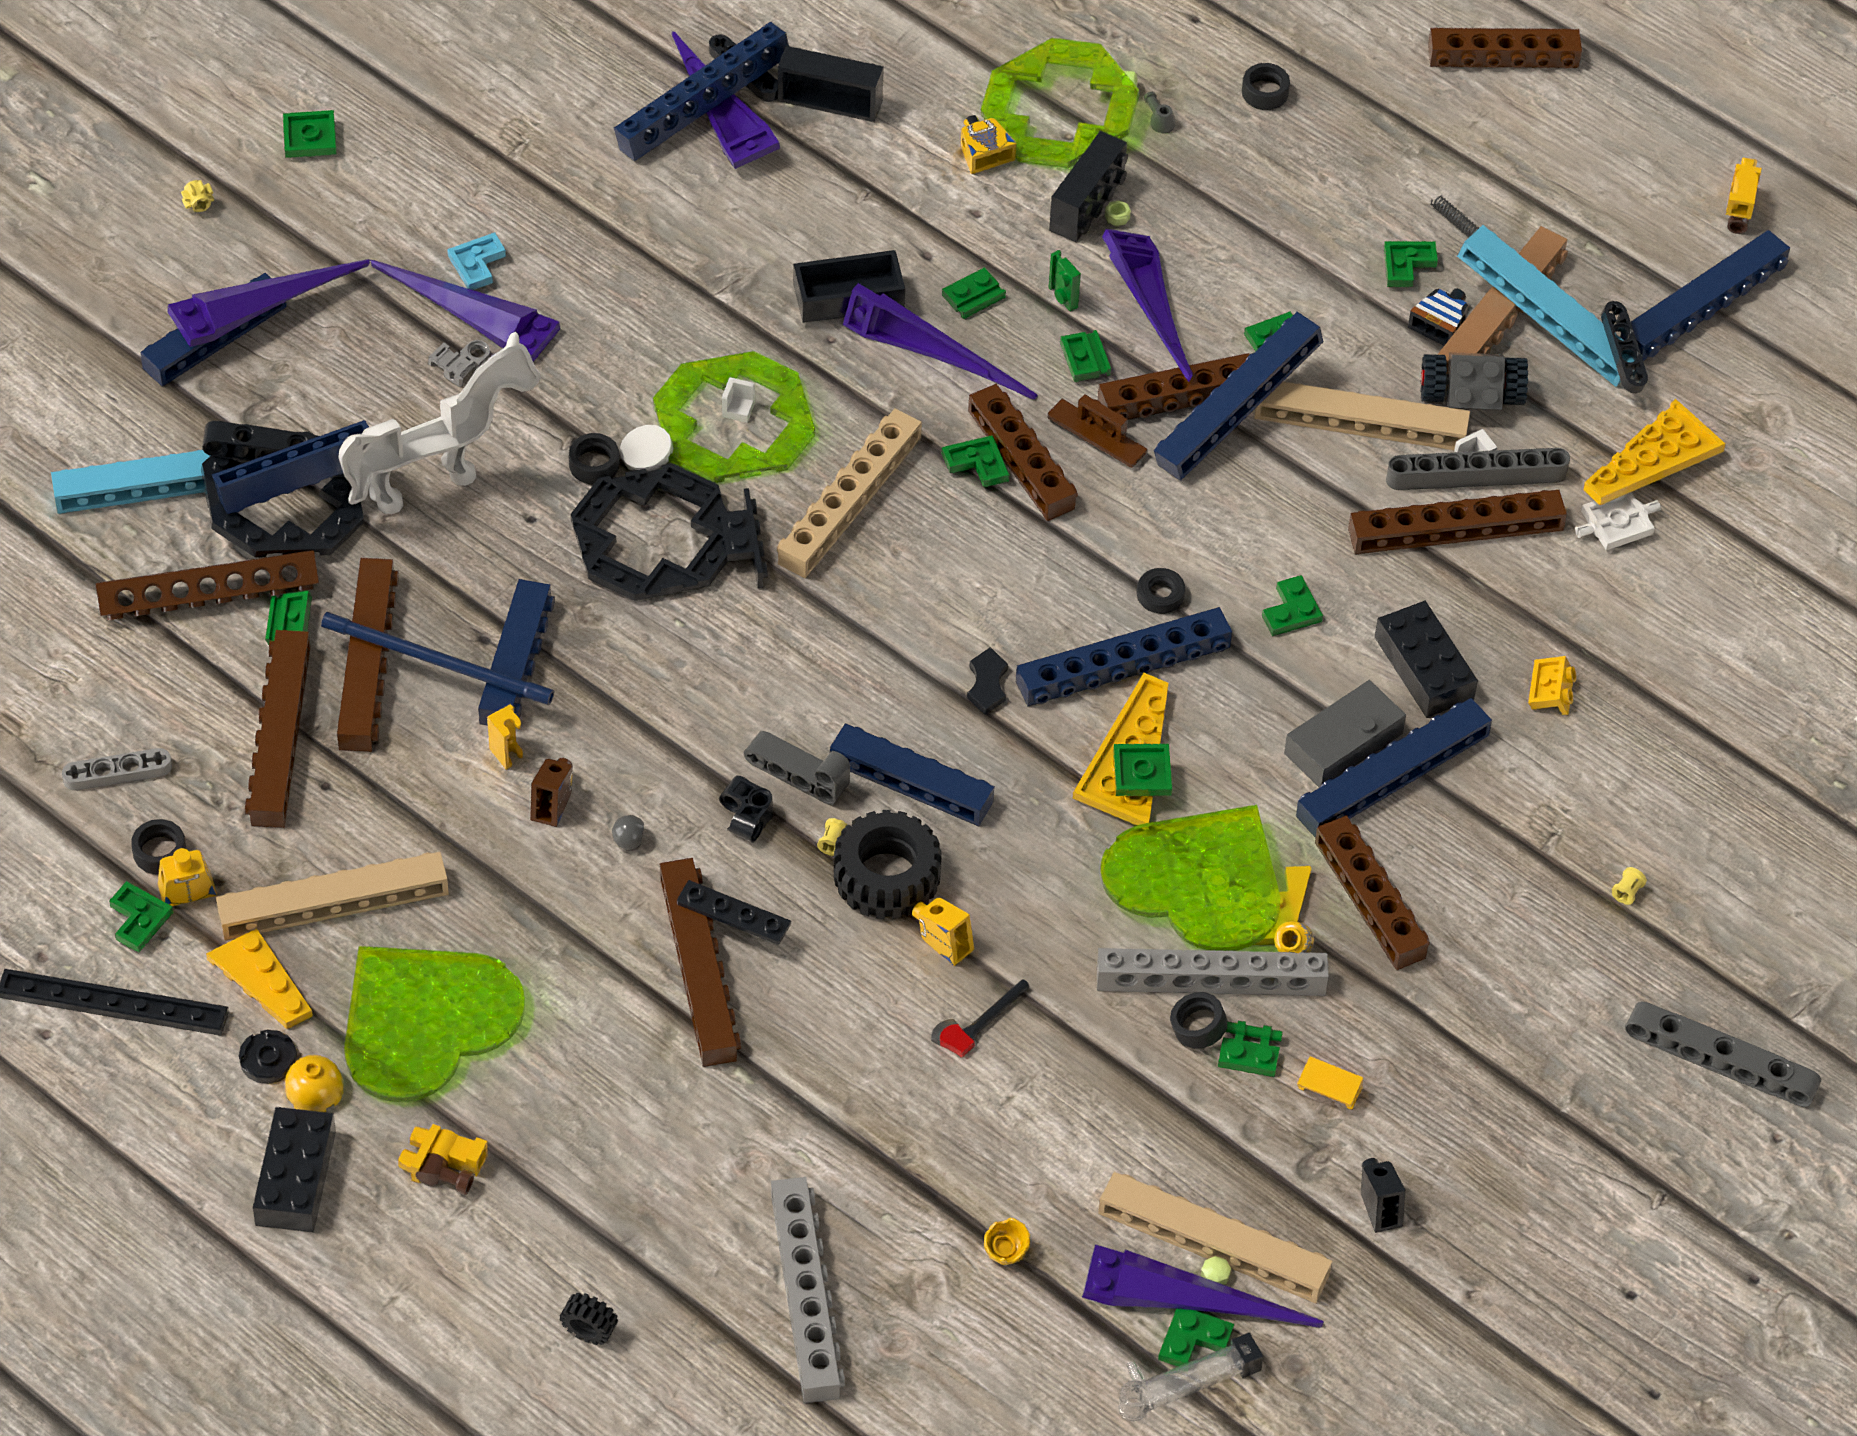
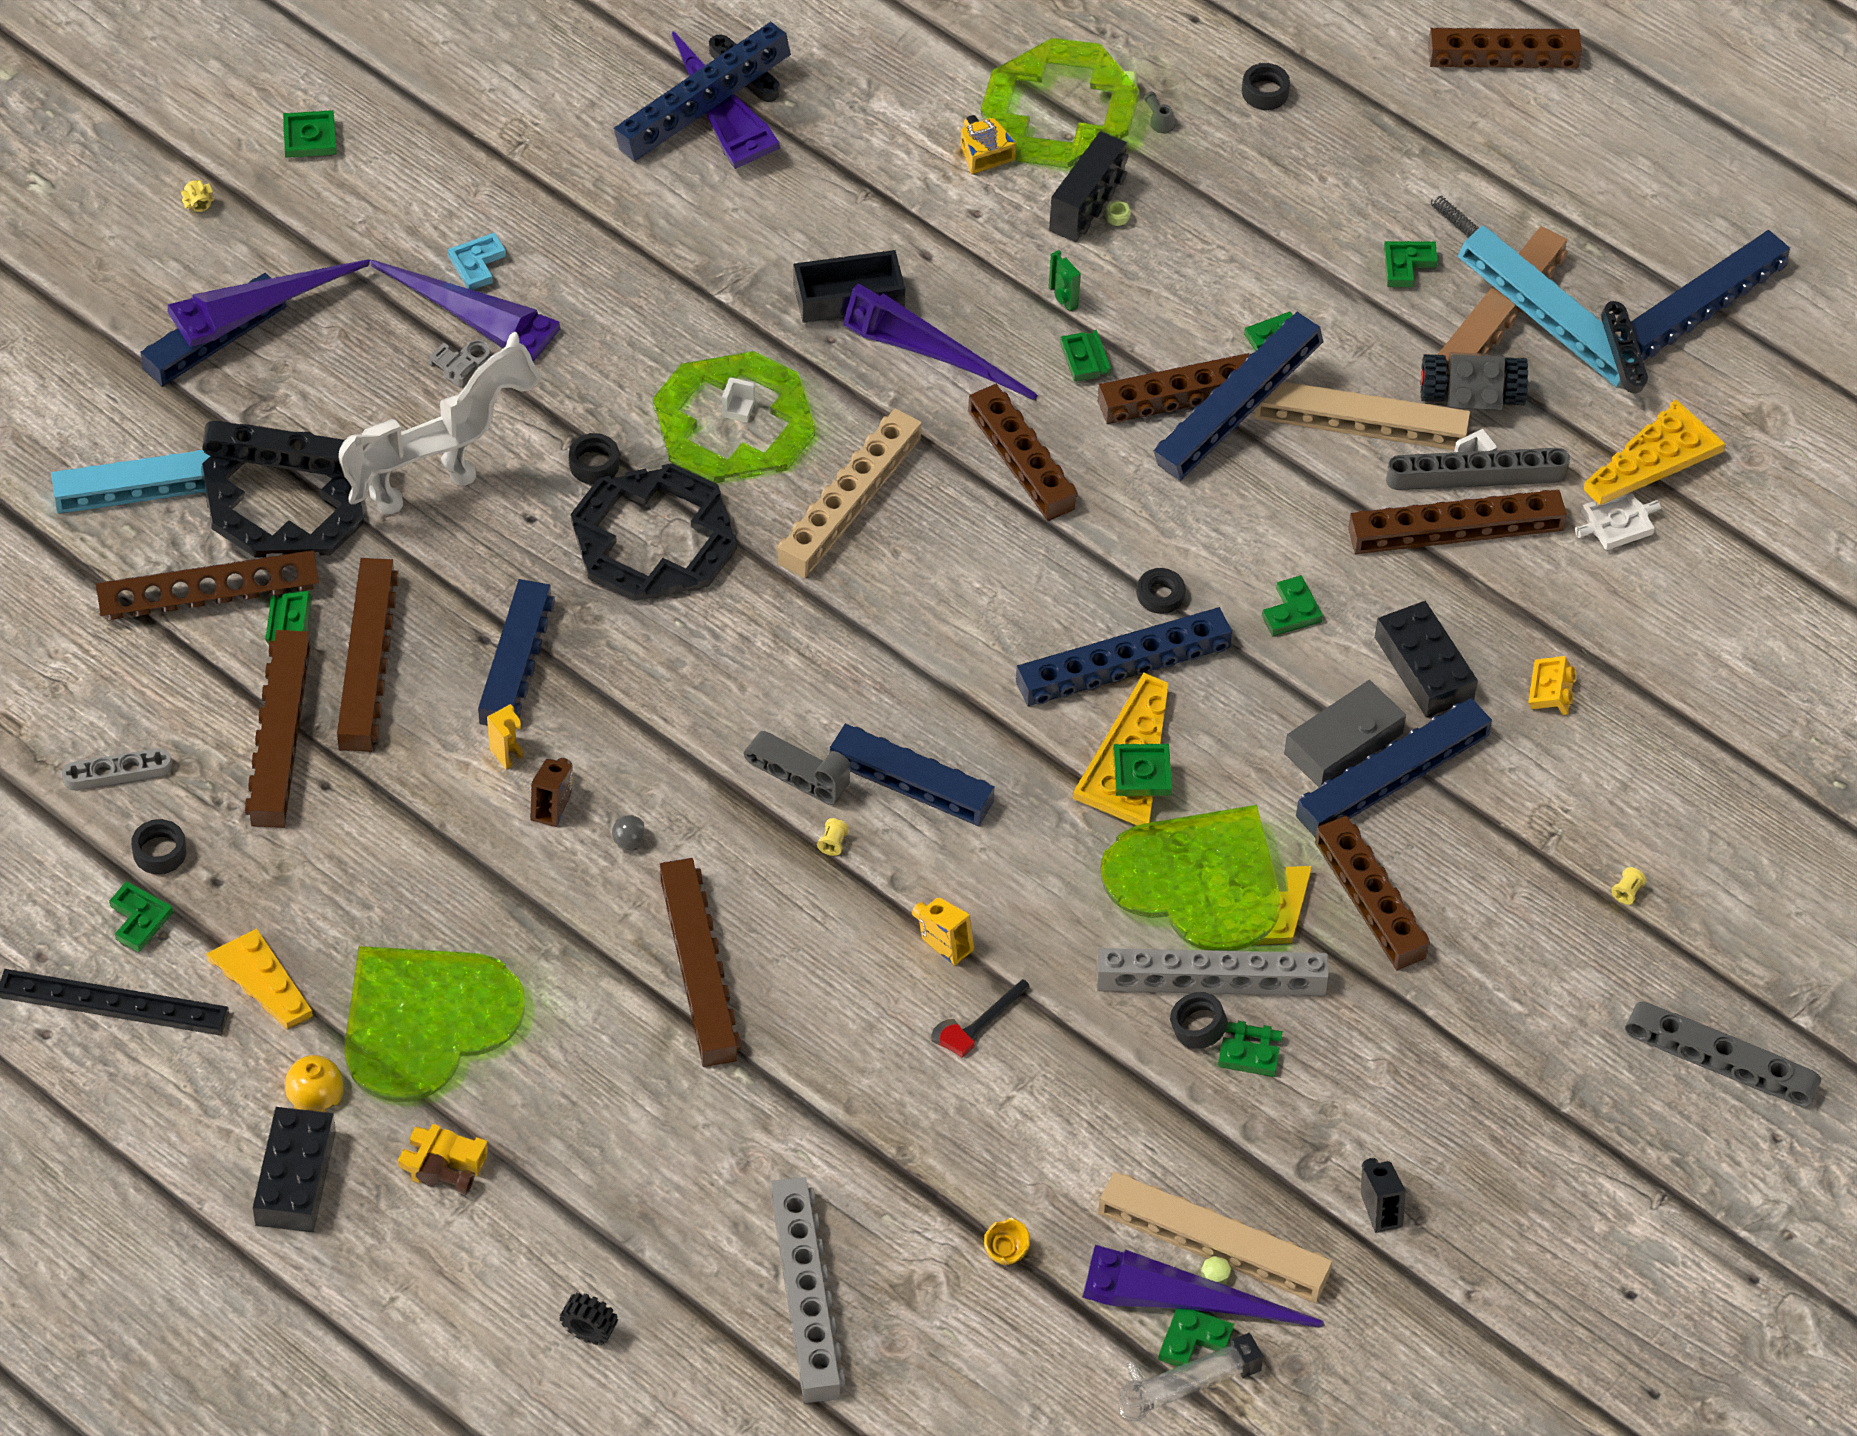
(185, 878): yellow torso -> none
(267, 1056): black tile -> none
(283, 470): dark blue brick -> none
(332, 895): tan brick -> none
(528, 689): dark blue piece -> none
(646, 448): white tile -> none
(733, 912): black bracket -> none
(741, 535): black bracket -> none
(745, 801): black piece -> none
(830, 83): black piece -> none
(887, 835): black tyre -> none
(973, 293): green plate -> none
(977, 454): green plate -> none
(988, 670): black tile -> none
(1098, 427): reddish brown bracket -> none
(1140, 268): dark purple plate -> none
(1285, 935): yellow head -> none
(1331, 1082): yellow hinge -> none
(1439, 315): torso -> none
(1742, 195): yellow hips -> none

